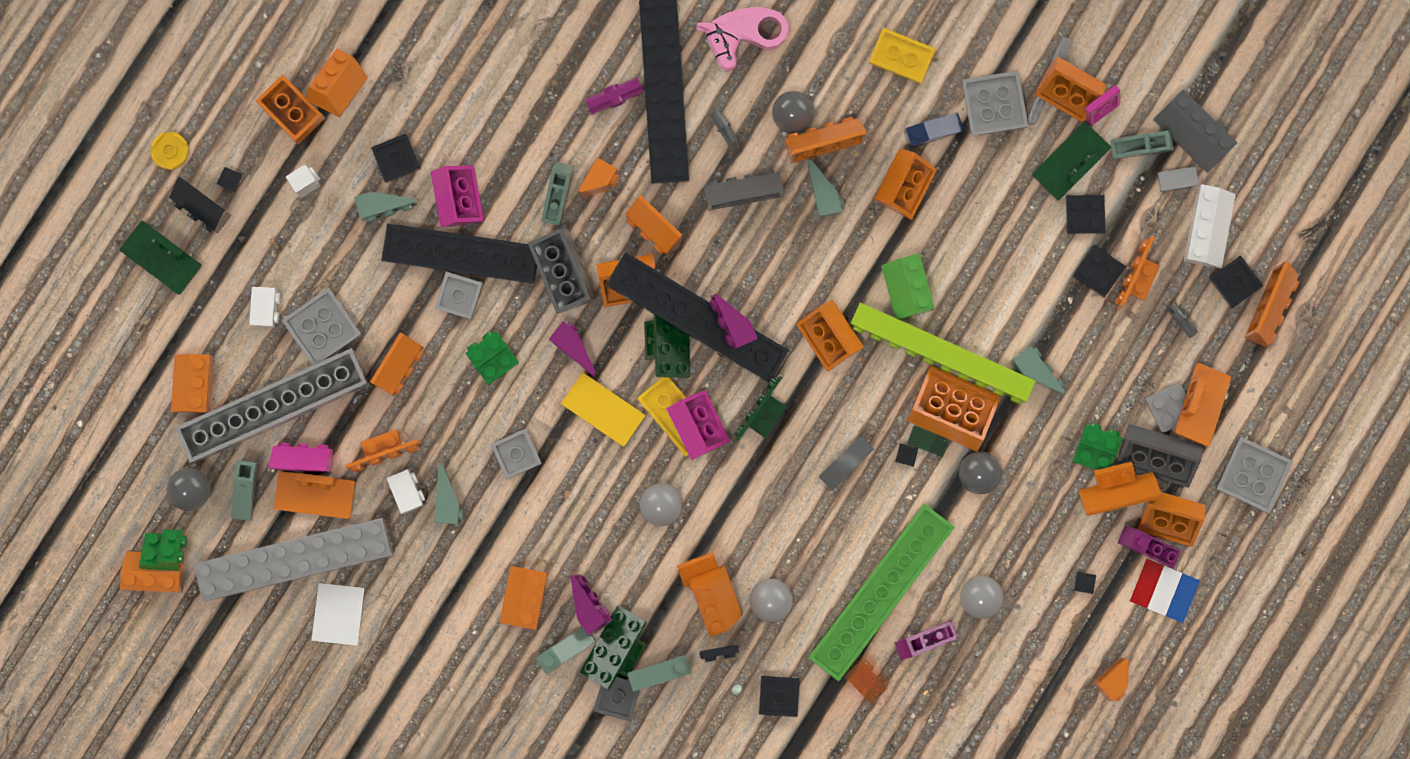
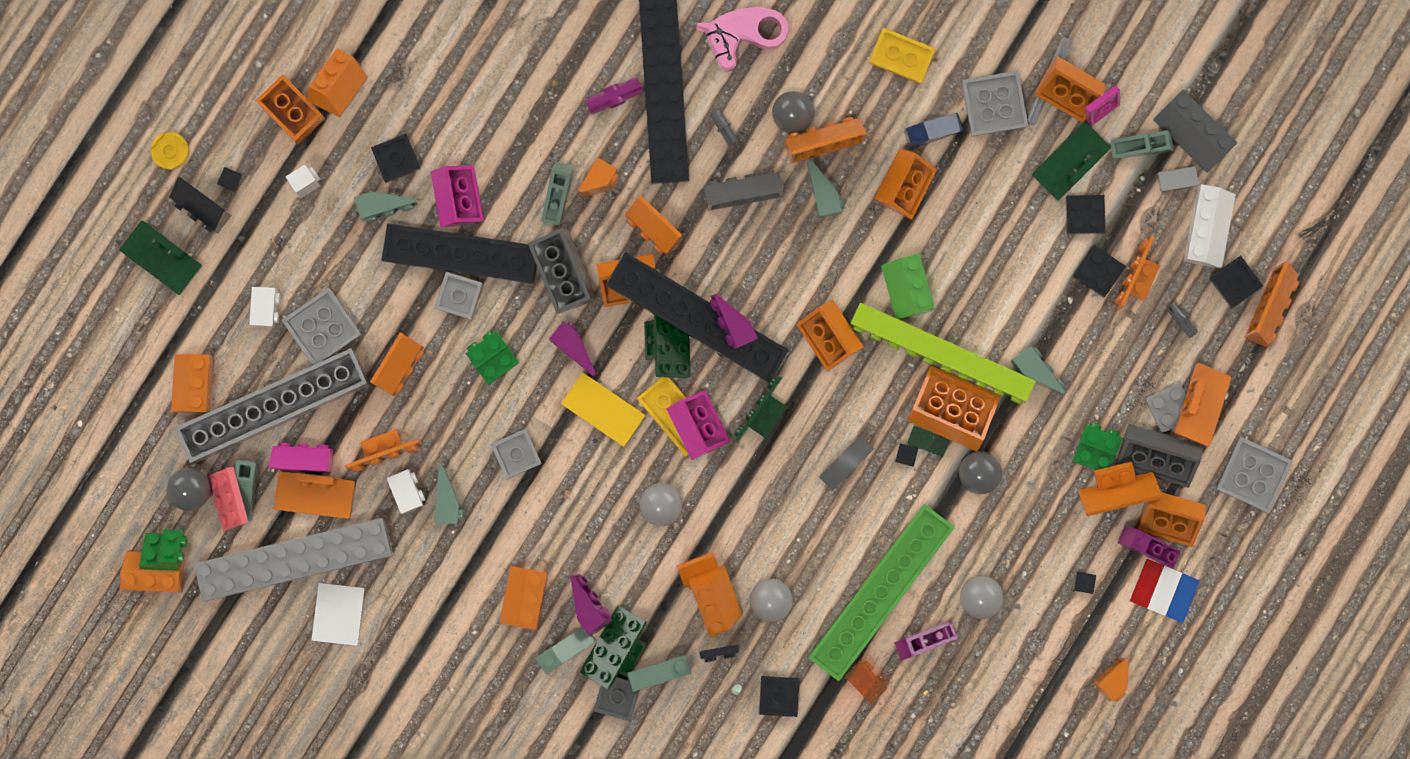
(228, 499): none -> coral plate

